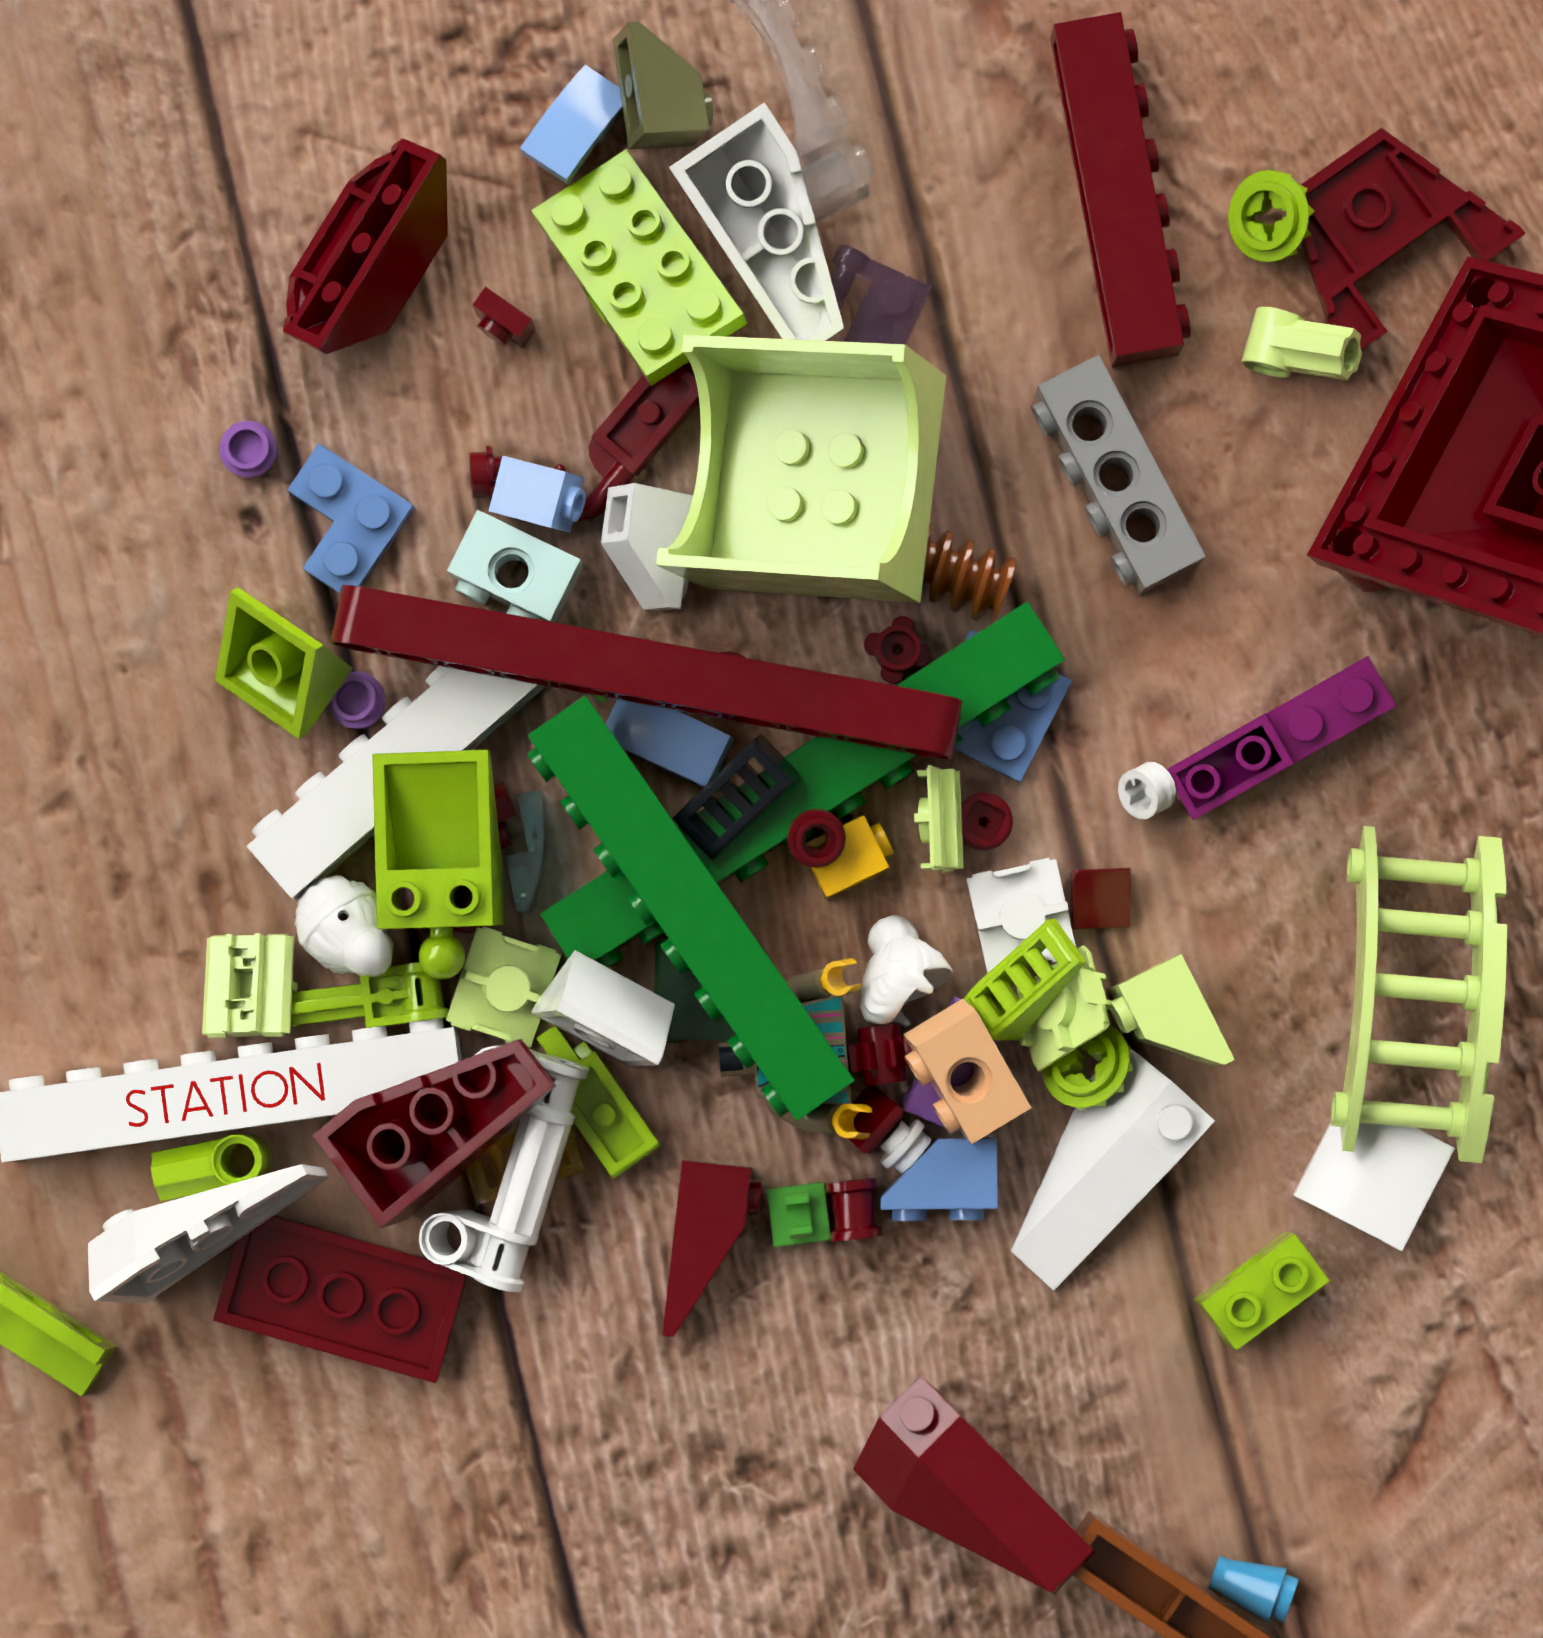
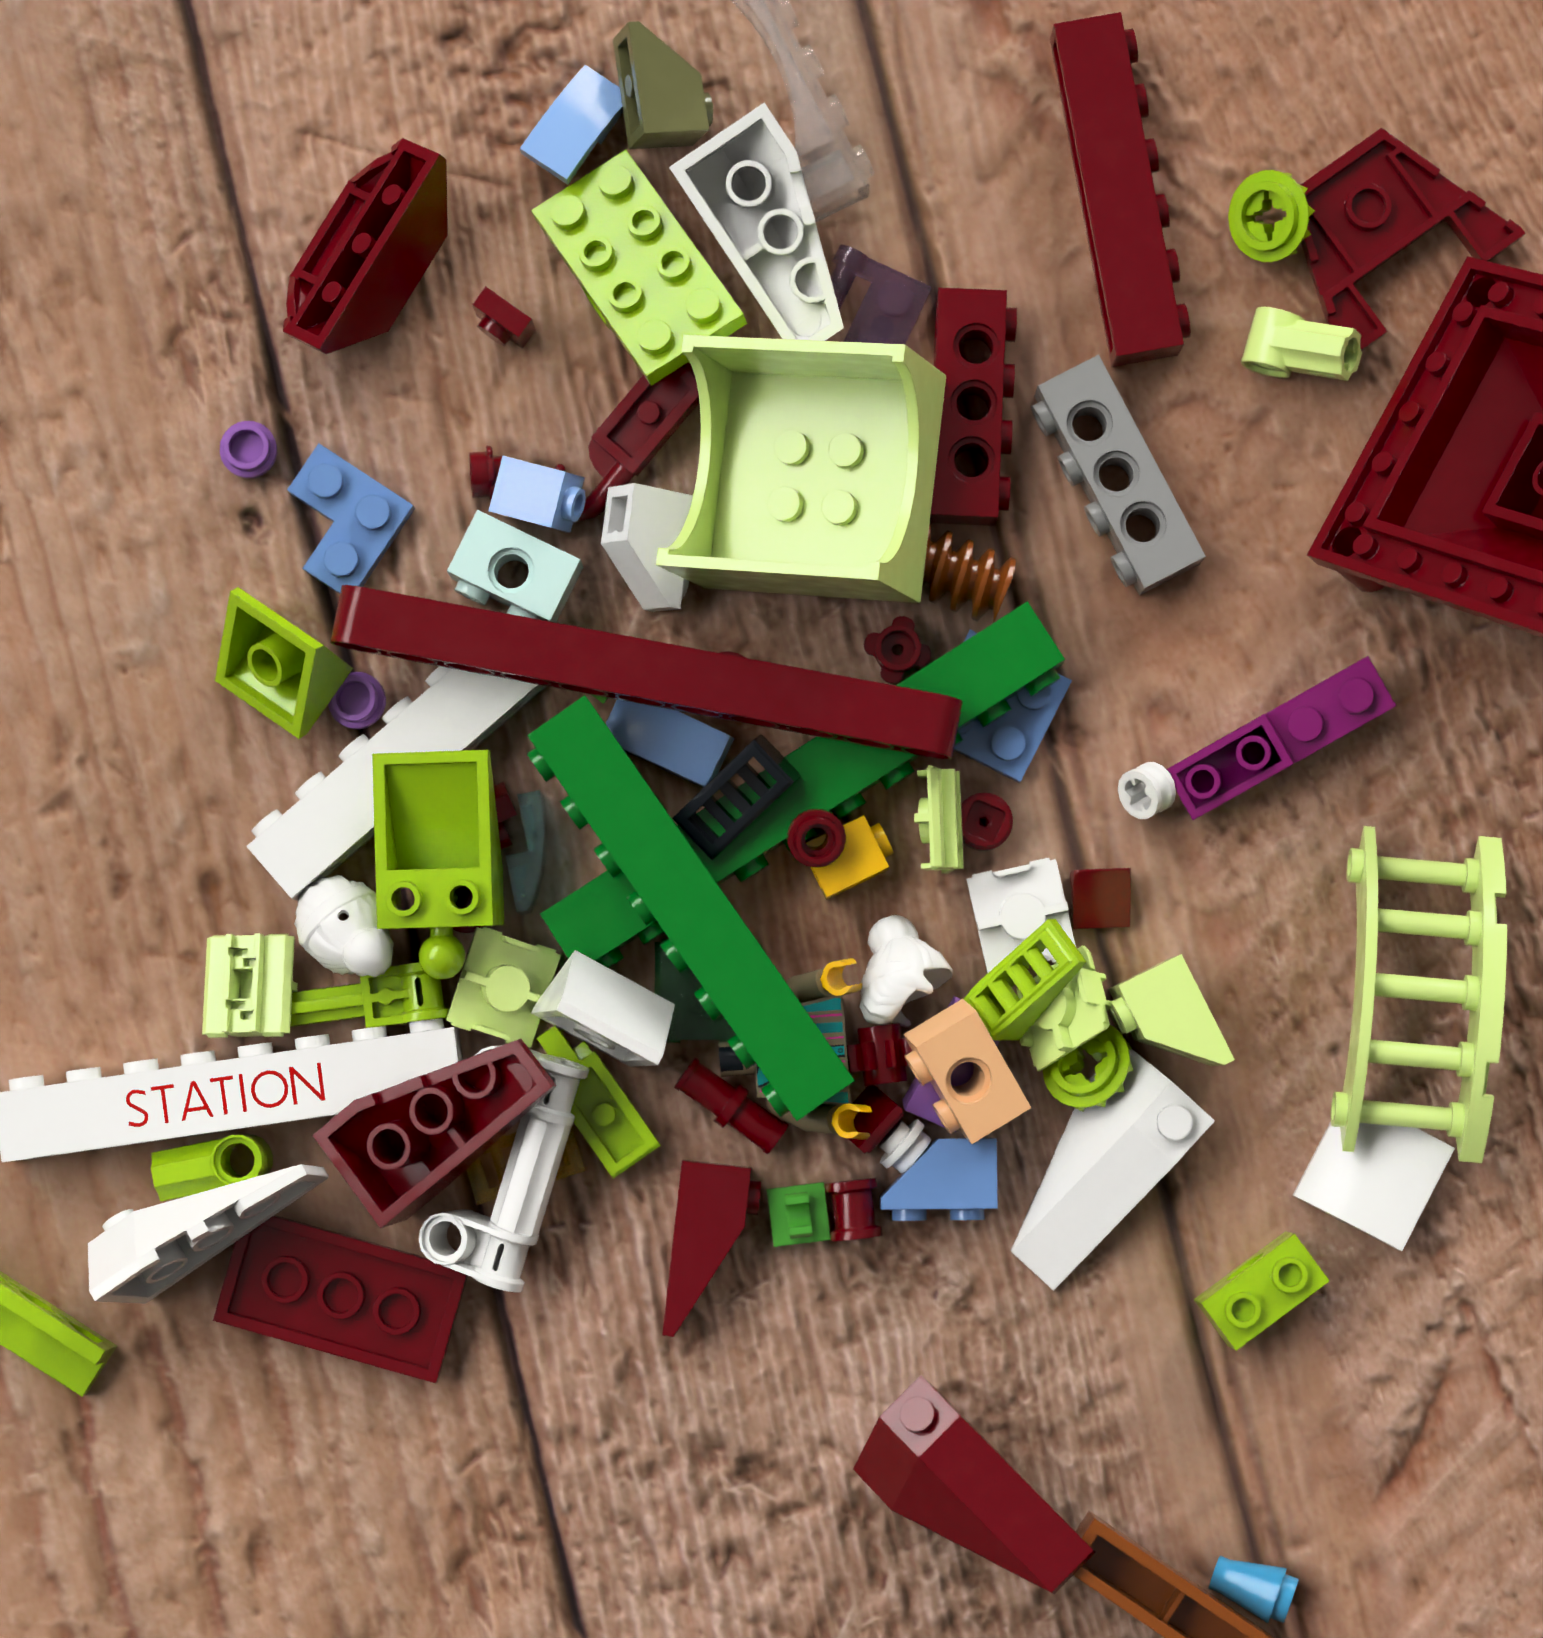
(731, 1106): none -> dark red pin
(961, 317): none -> dark red brick

